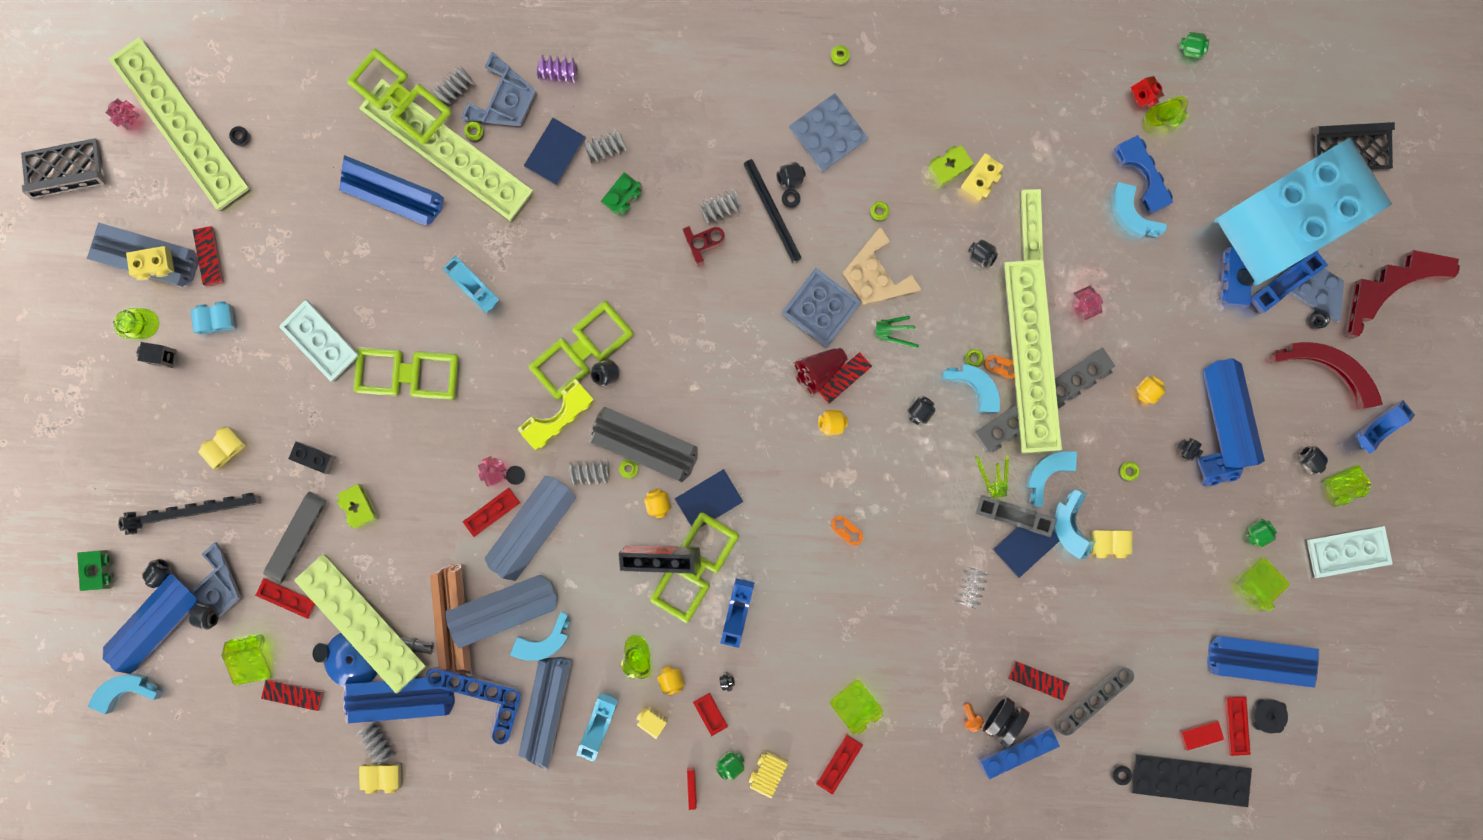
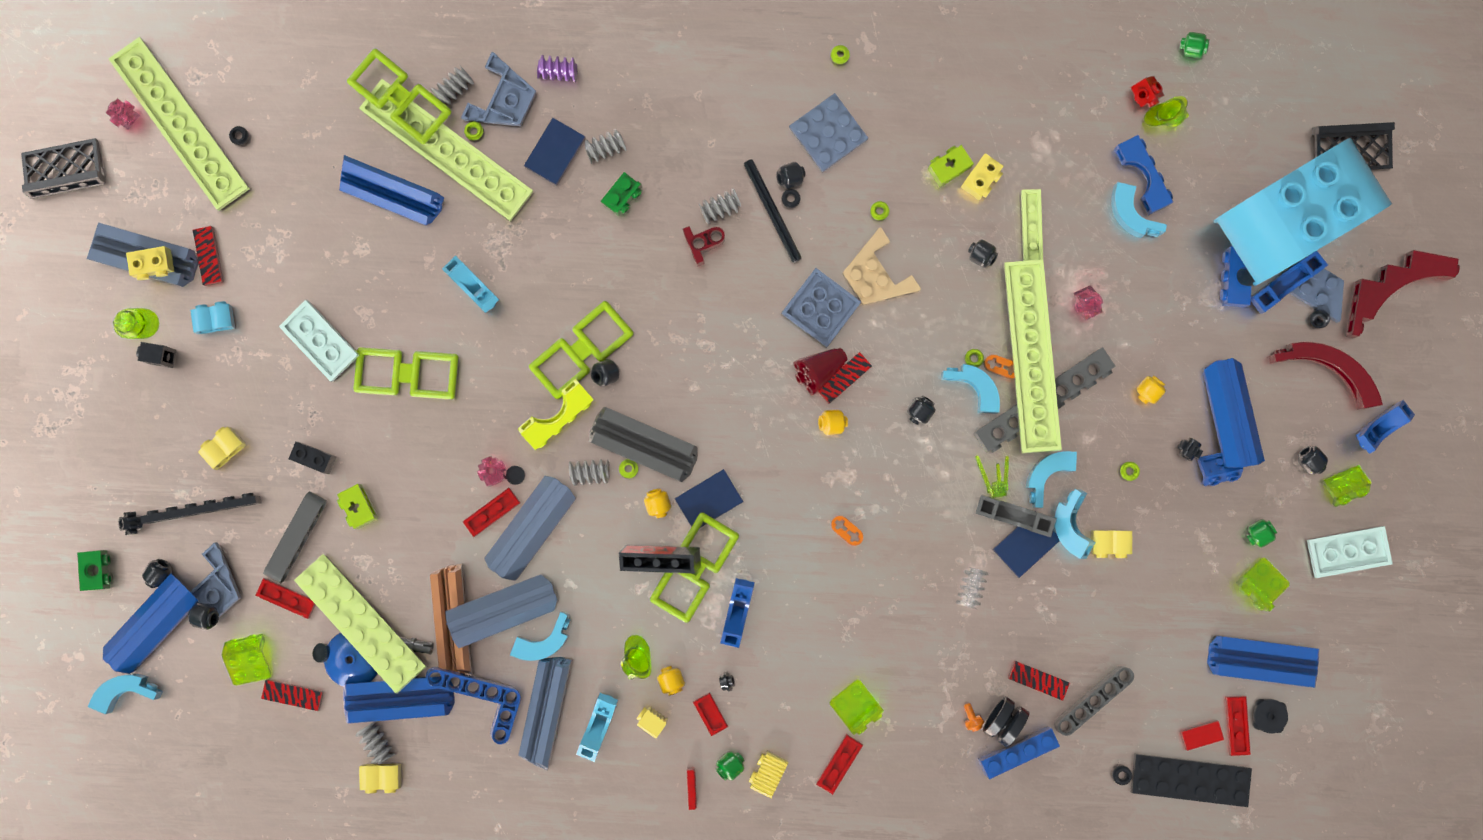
(884, 329): green plant -> none

